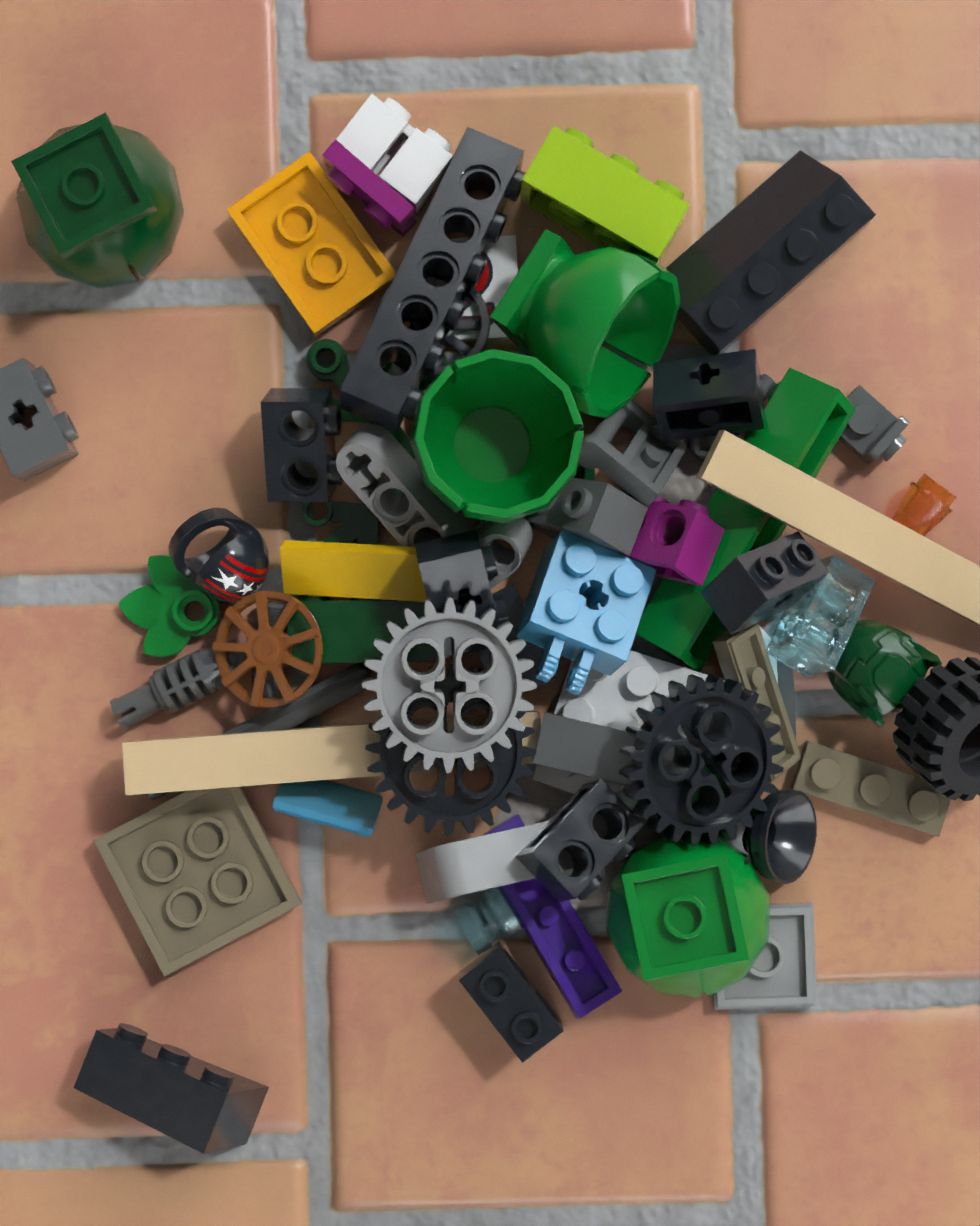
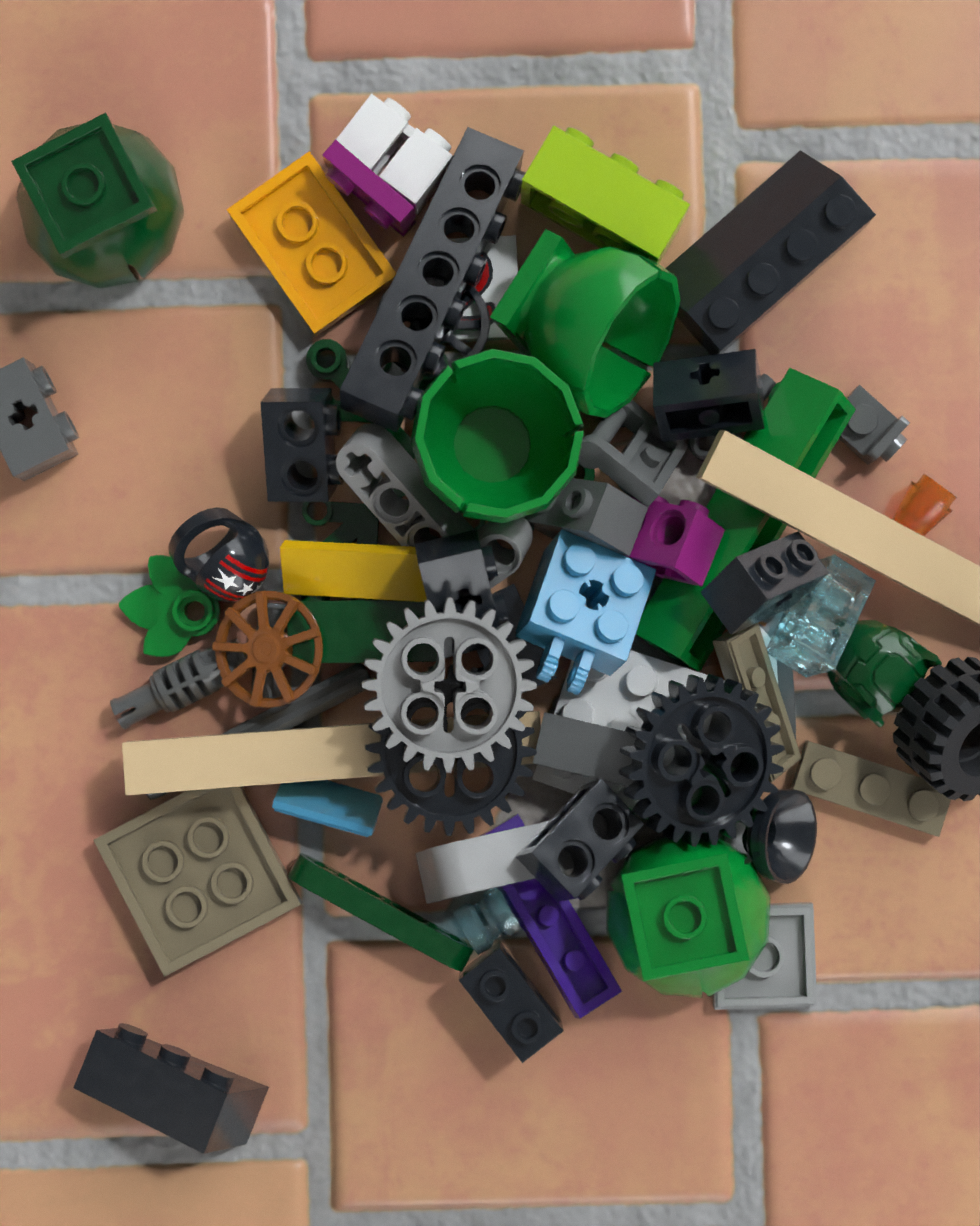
(381, 912): none -> dark green beam

